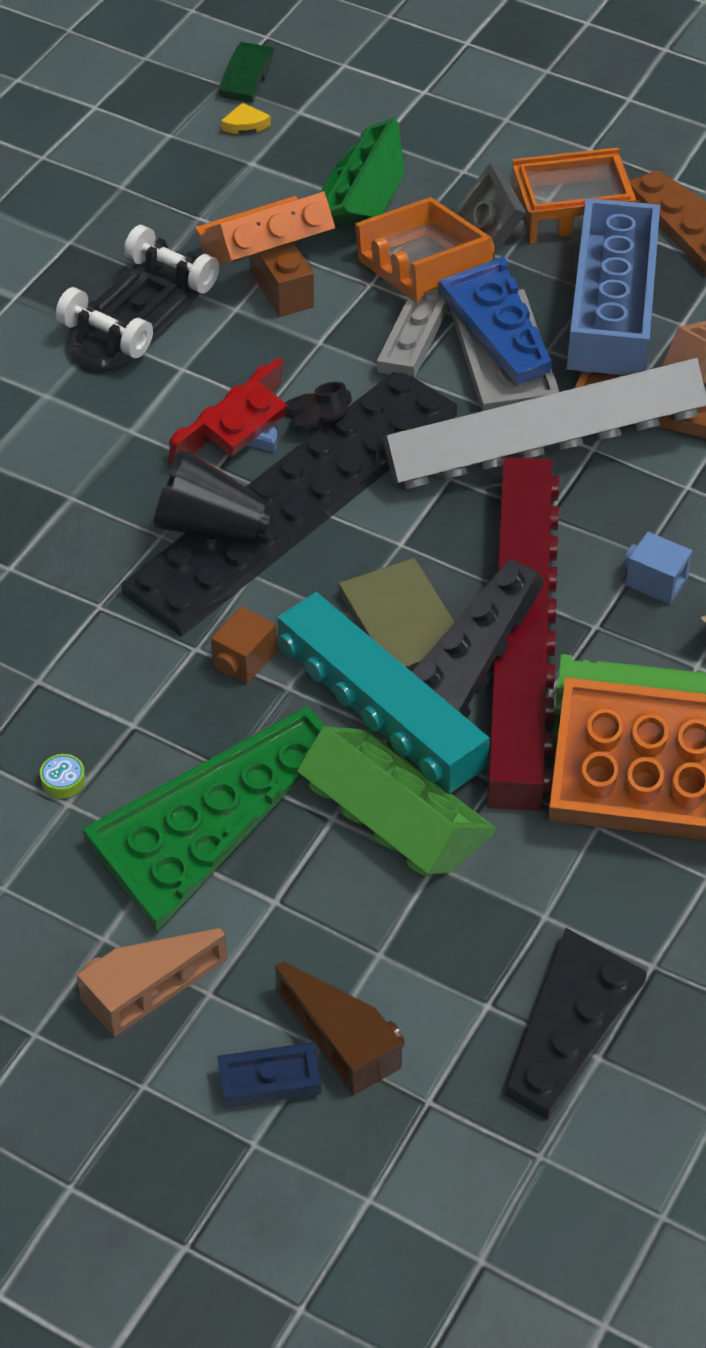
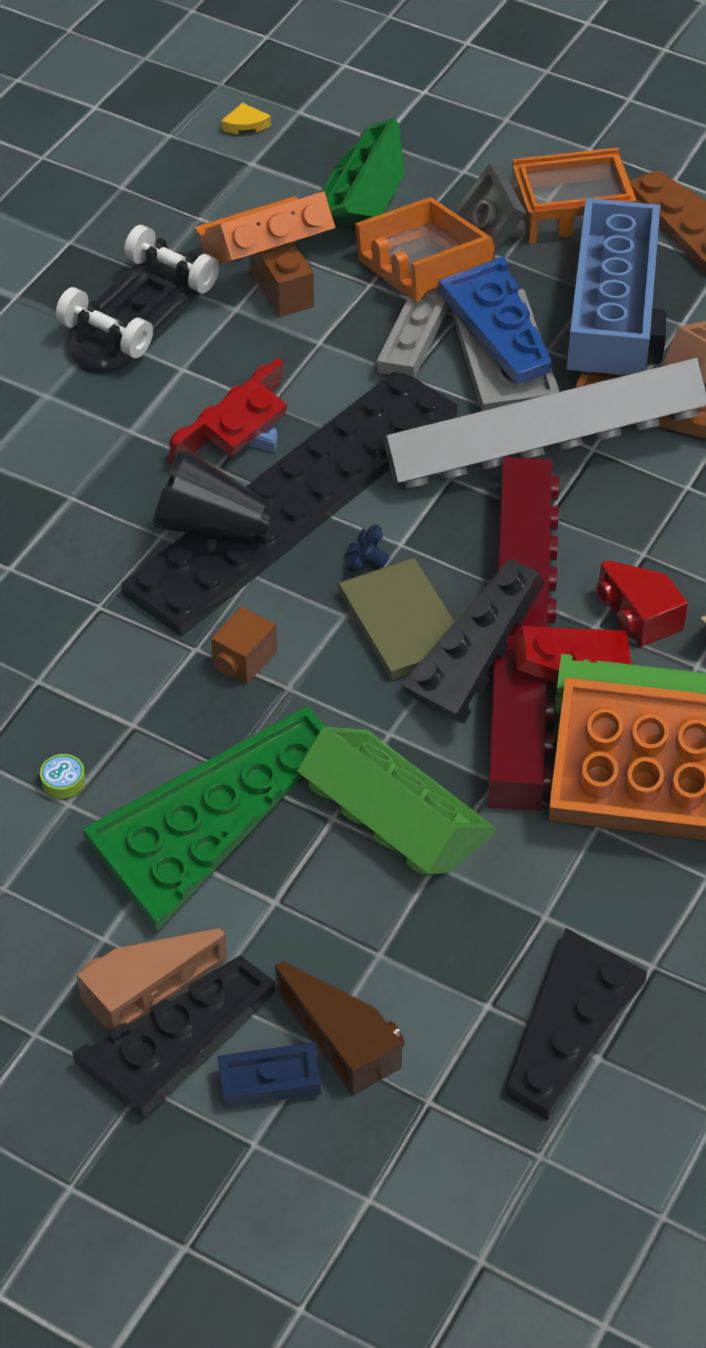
(162, 1048): none -> black wing
(245, 71): dark green slope -> none
(326, 405): black plate -> none
(366, 550): none -> dark blue plant
(383, 692): teal brick -> none
(540, 648): none -> red wing
(642, 600): none -> red slope
(657, 336): none -> black tile
(657, 567): medium blue brick -> none

